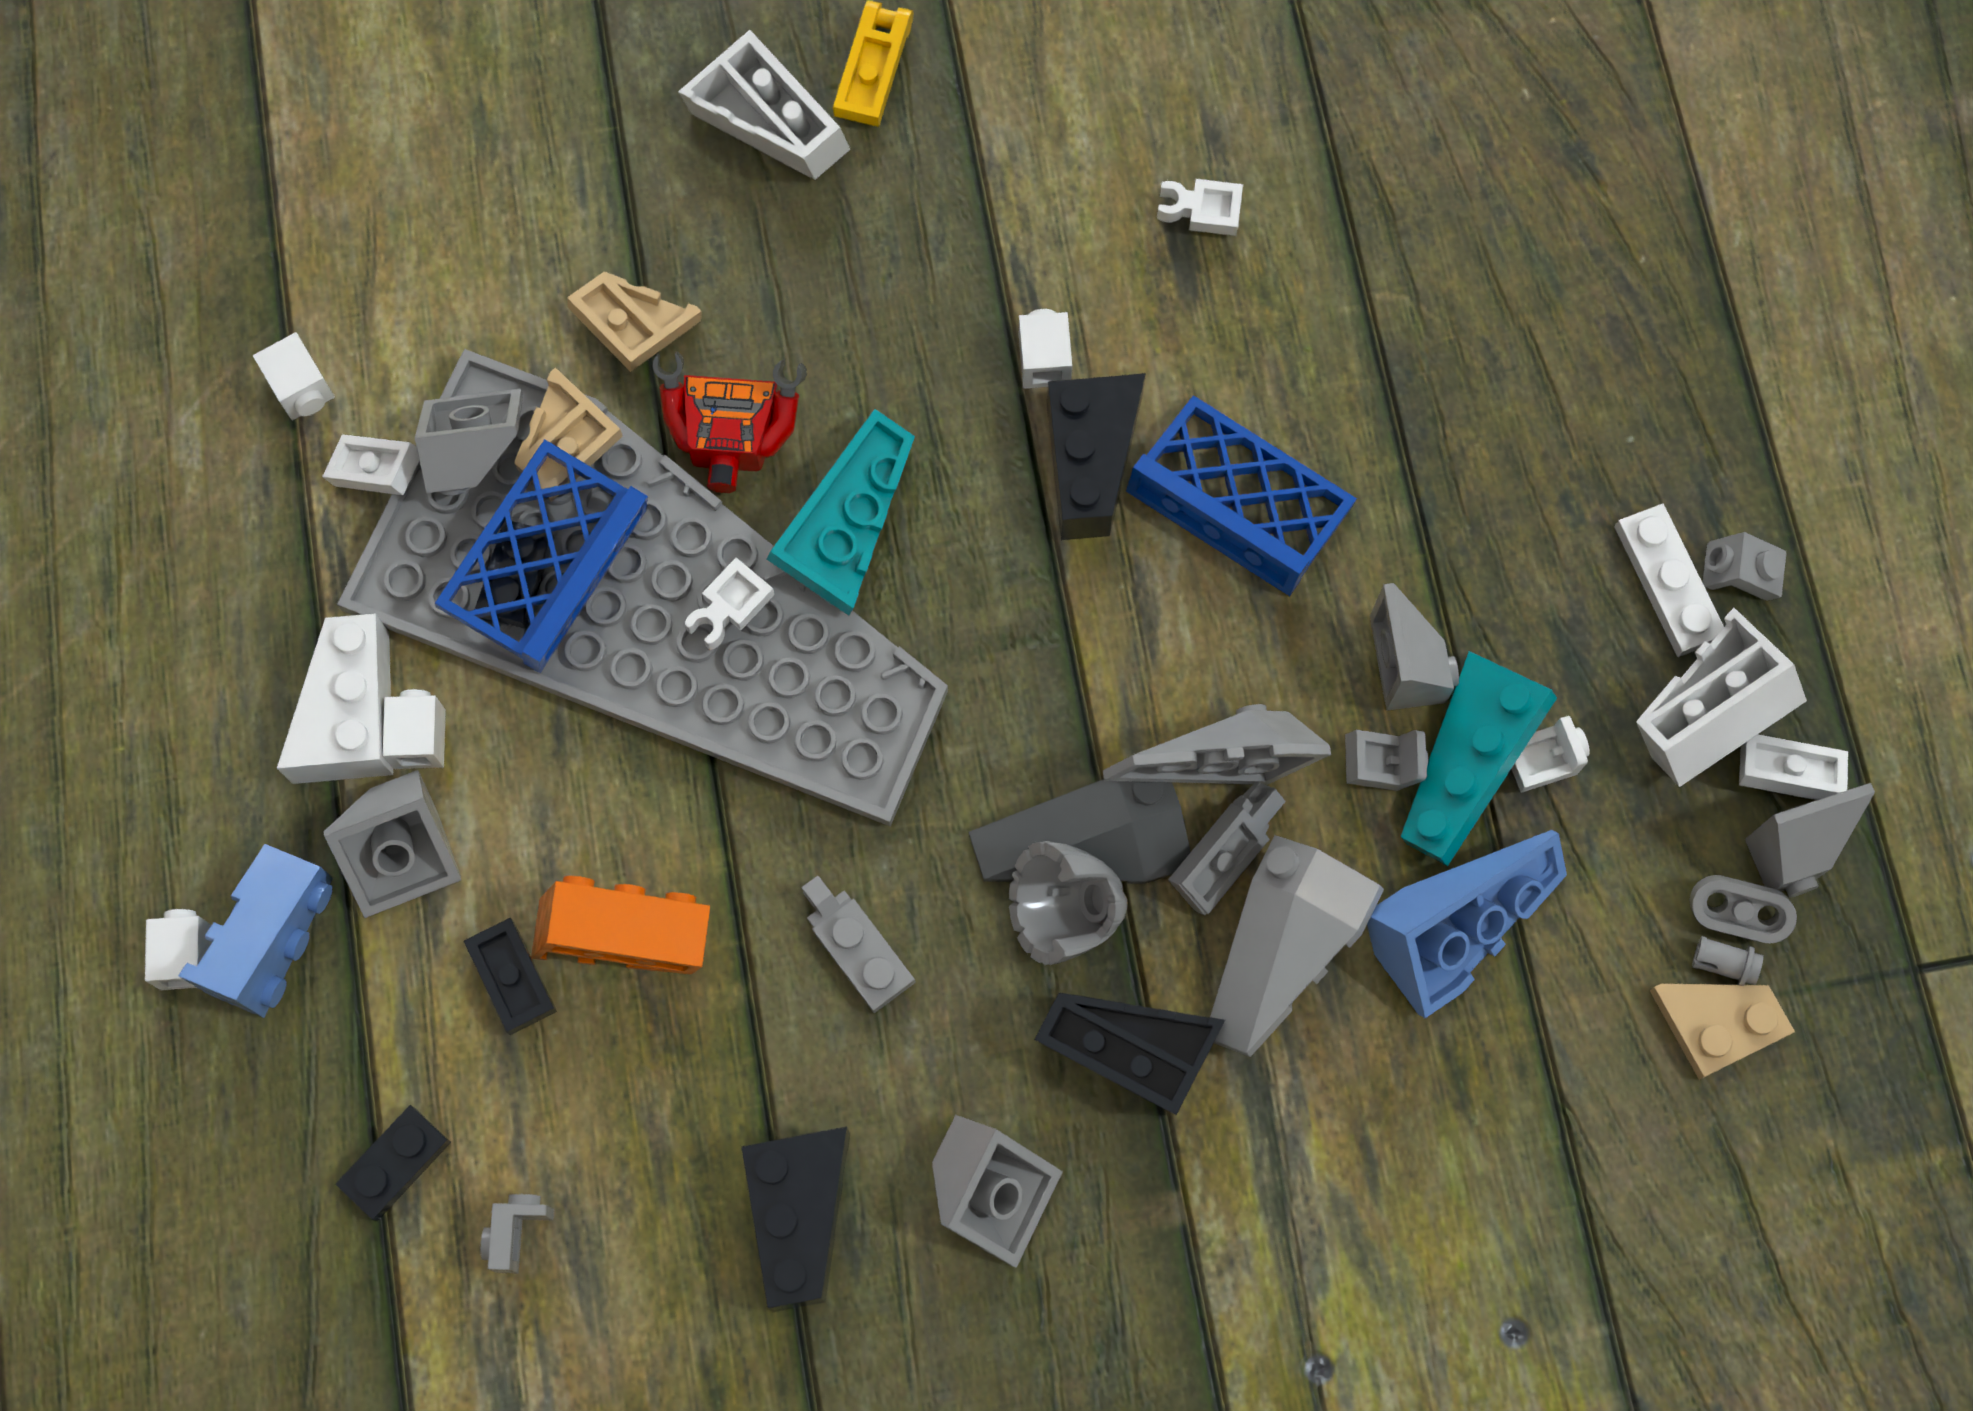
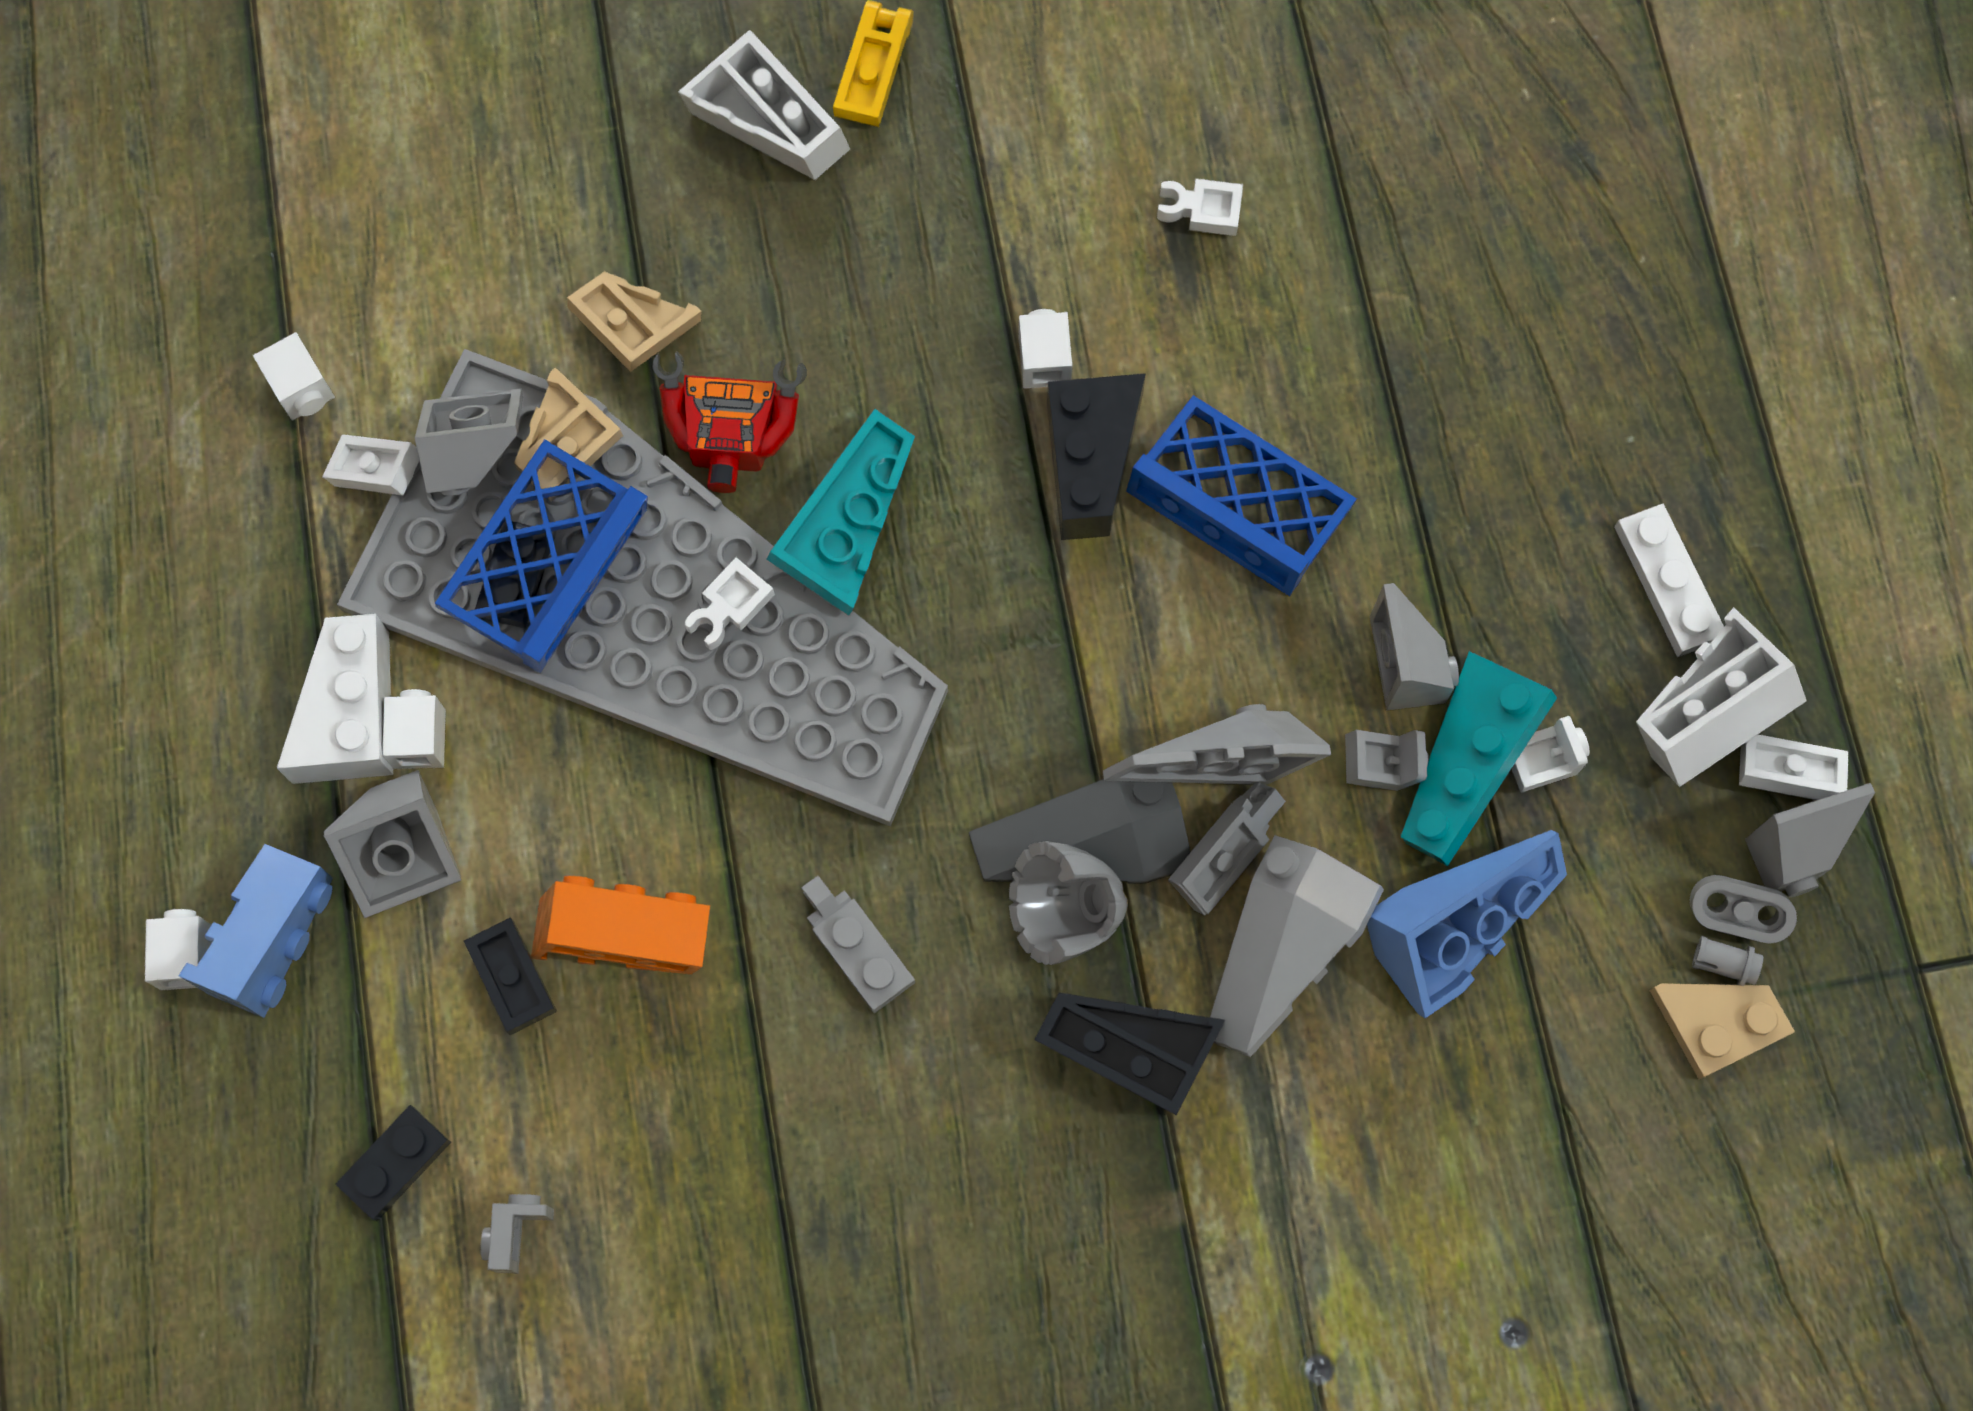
(795, 1211): black wedge -> none
(991, 1188): light grey slope -> none
(1745, 564): light grey bracket -> none

